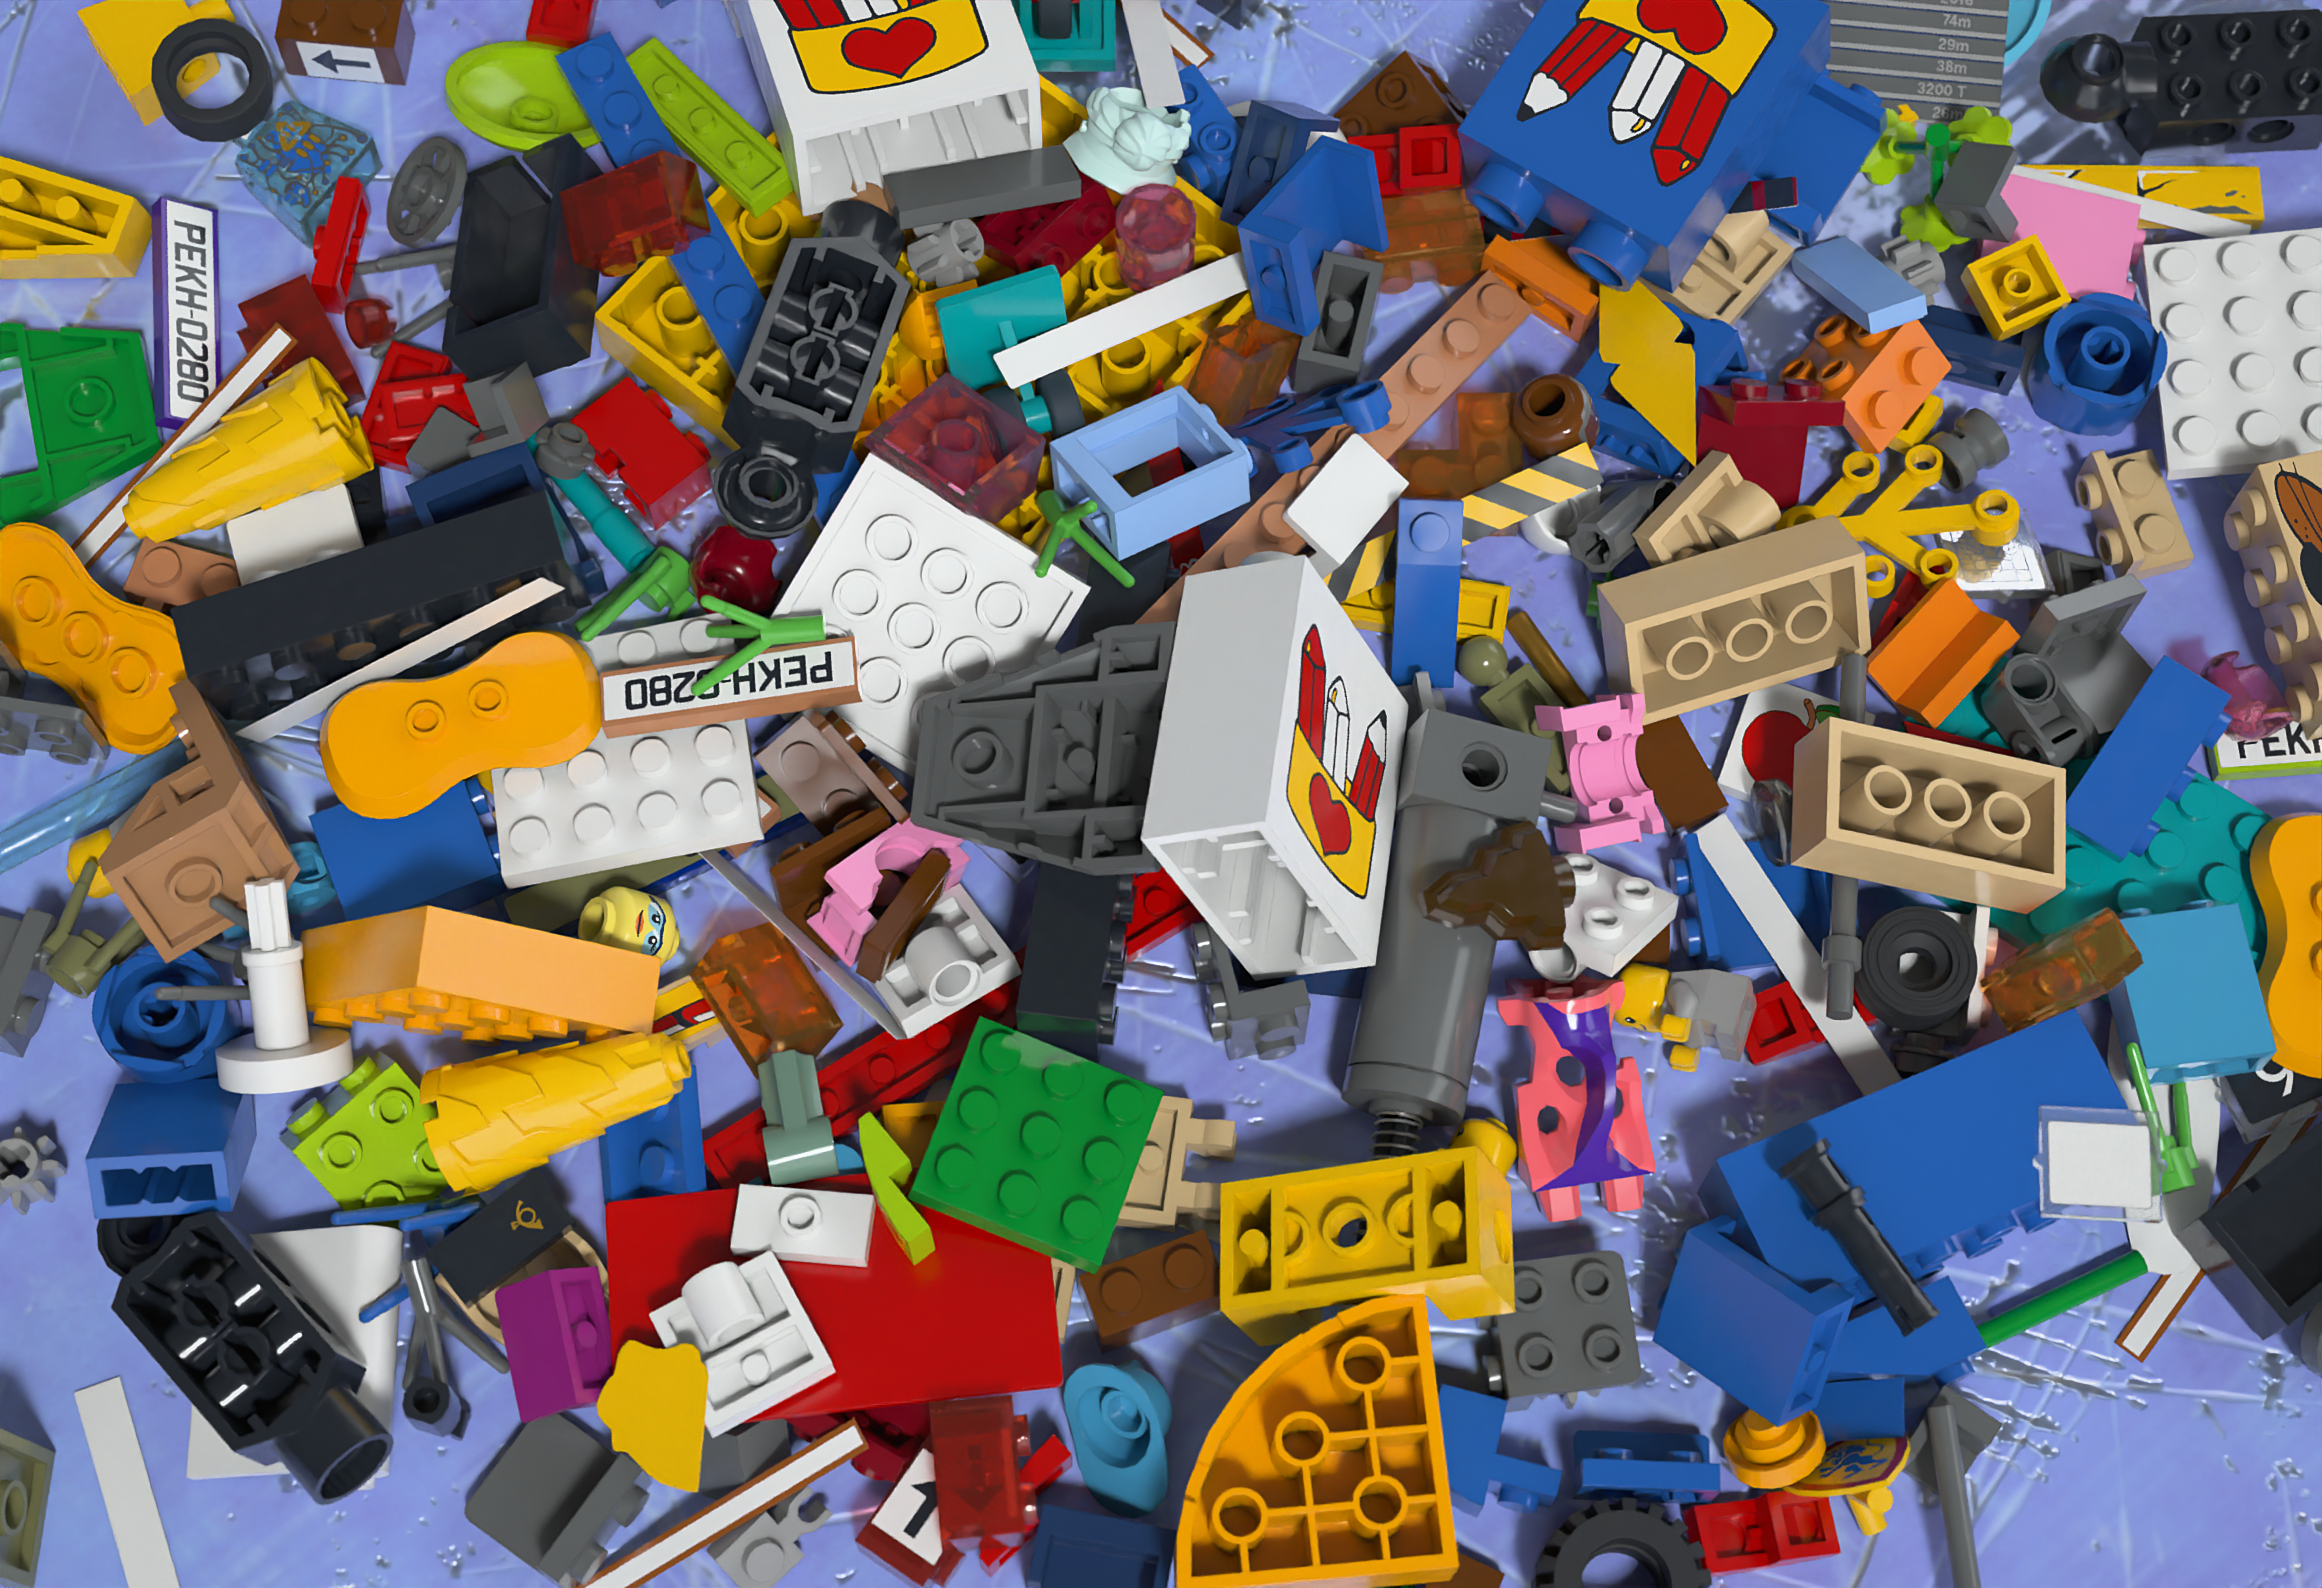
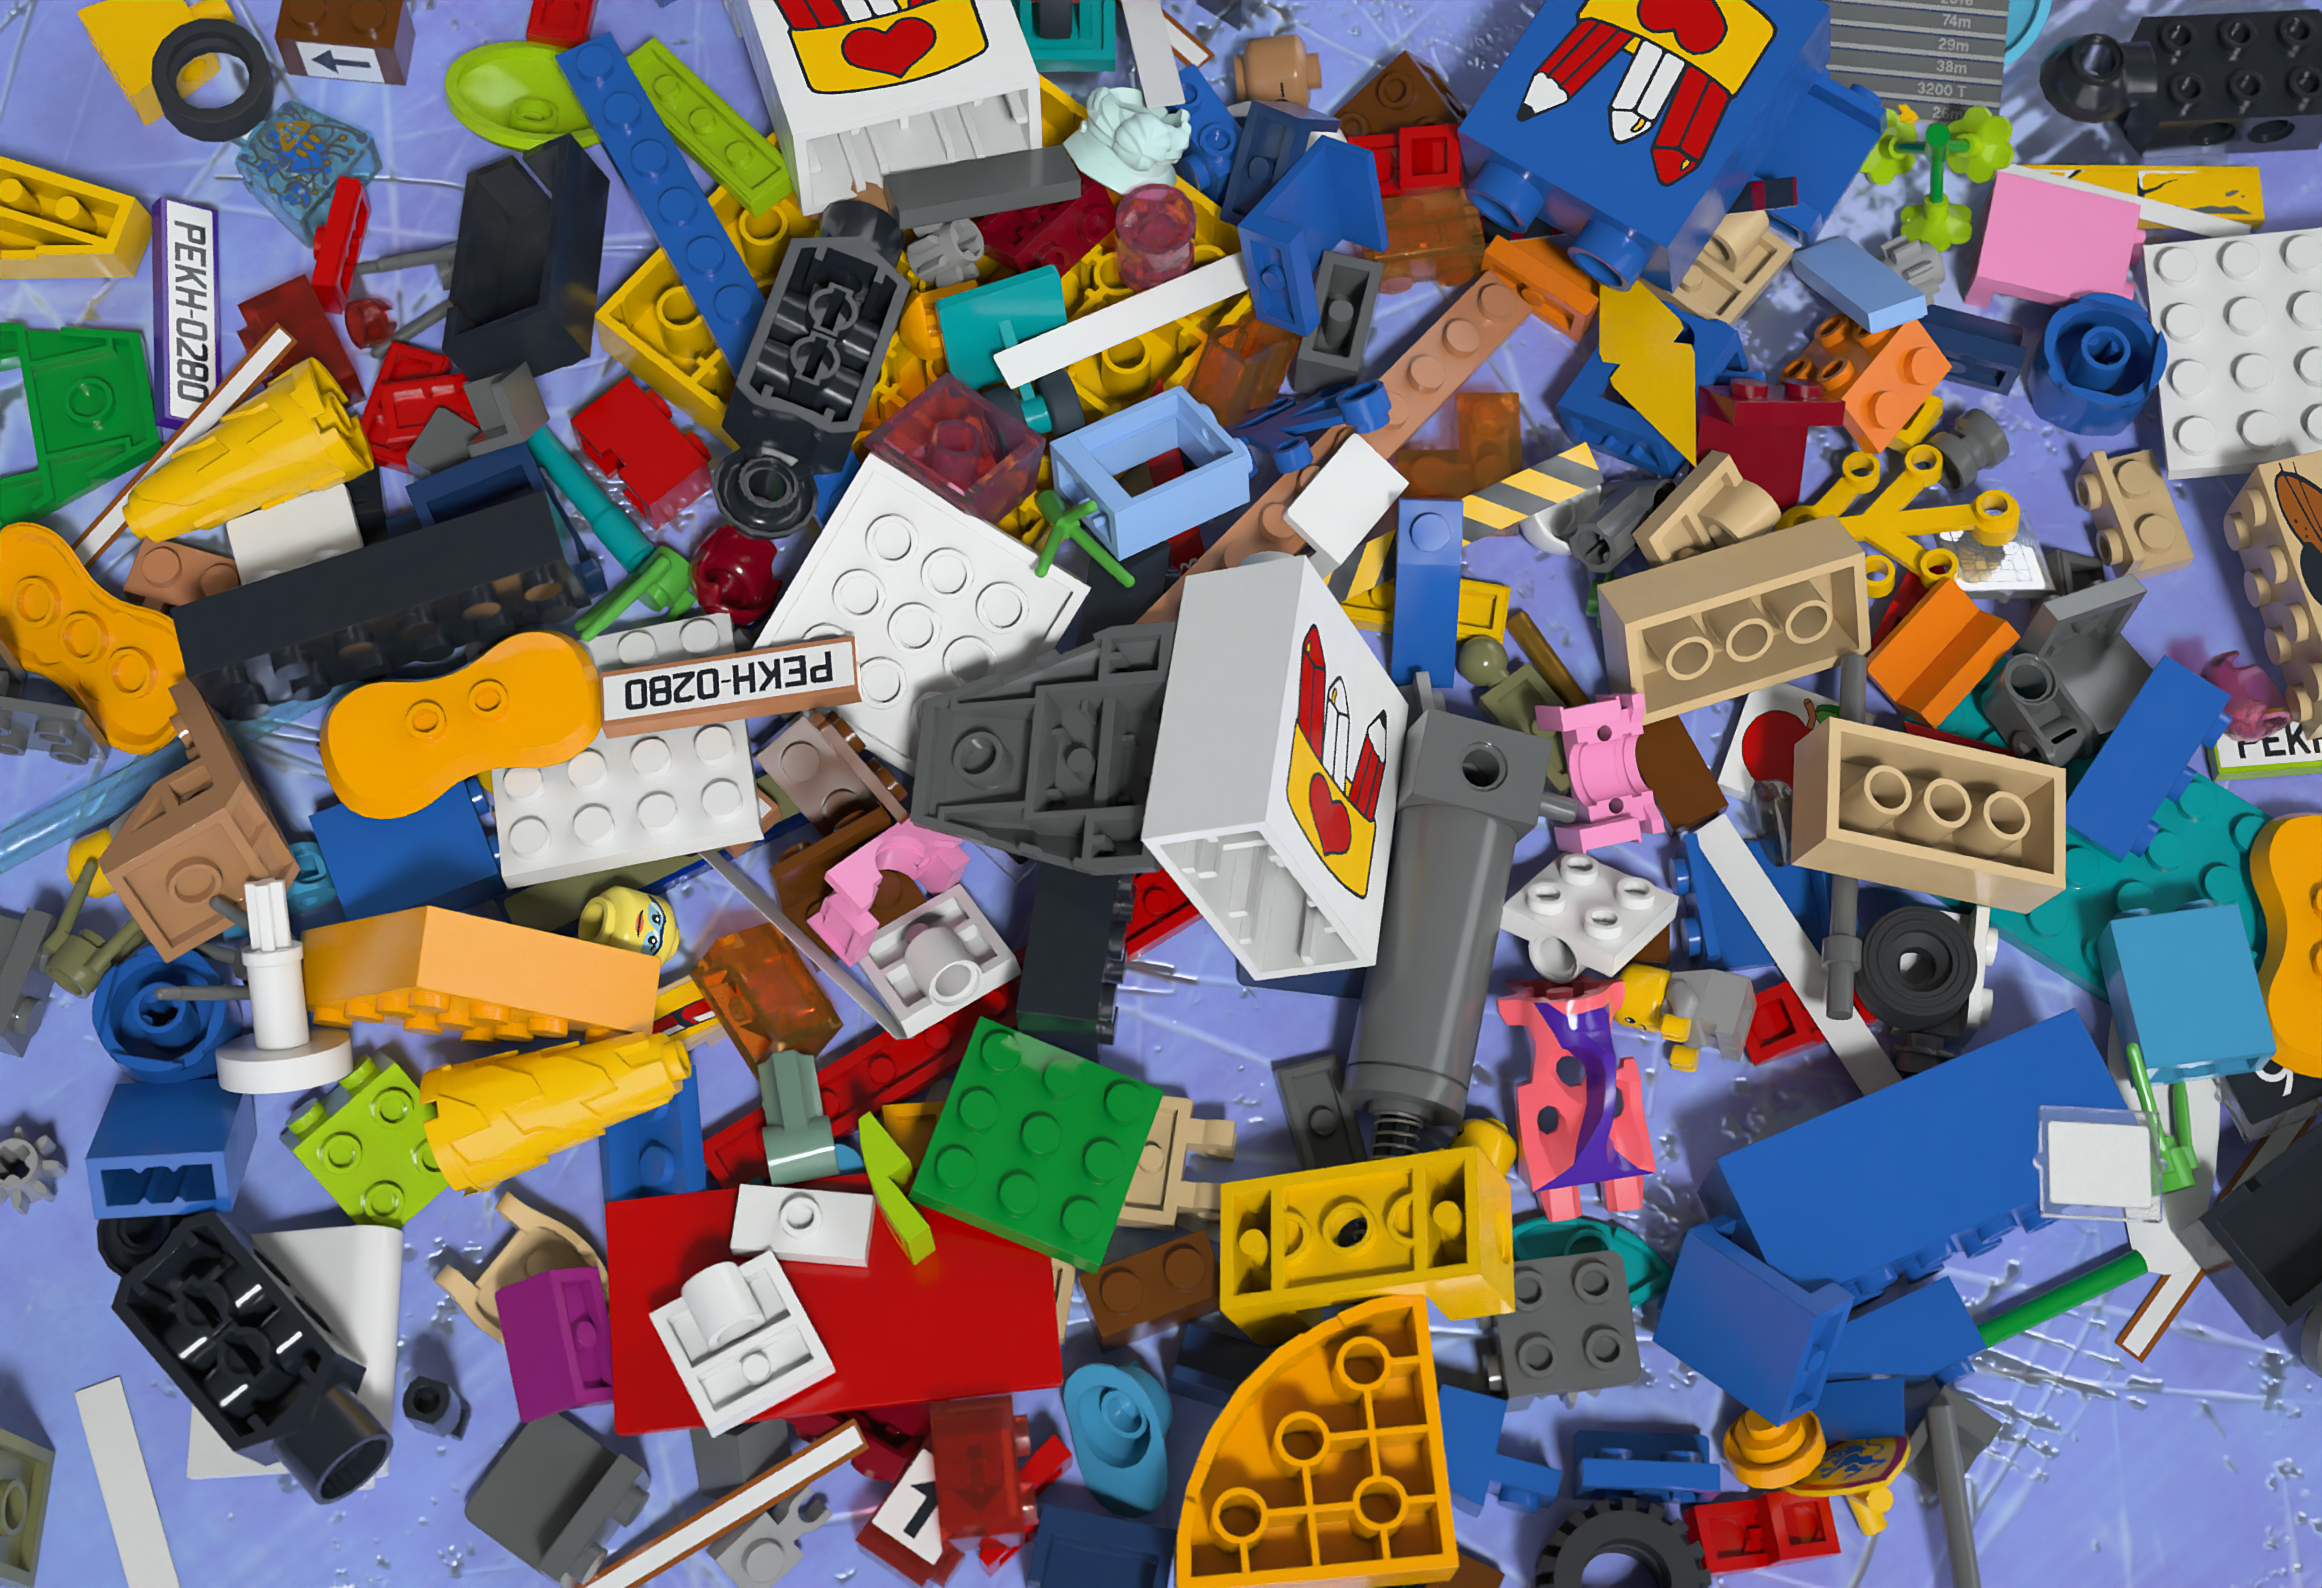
(402, 659): white sticker -> none
(426, 193): dark grey wheel -> none
(428, 1314): dark grey plant -> none
(435, 1219): blue plant -> none
(501, 1239): black tile -> none
(563, 451): dark grey plate -> none
(635, 214): clear red brick -> none
(658, 1410): yellow sticker -> none
(767, 632): bright green plant -> none
(904, 916): reddish brown tile -> none
(1213, 1365): none -> dark blue panel
(1251, 1022): dark grey bracket -> none
(1277, 70): none -> medium nougat head
(1319, 1121): none -> dark grey tile
(1507, 890): dark brown rock -> none
(1554, 416): reddish brown head -> none
(1644, 1267): none -> teal tile
(1840, 1209): black pin -> none
(1972, 192): dark grey panel -> none
(2015, 288): yellow piece -> none
(2061, 971): clear orange brick -> none

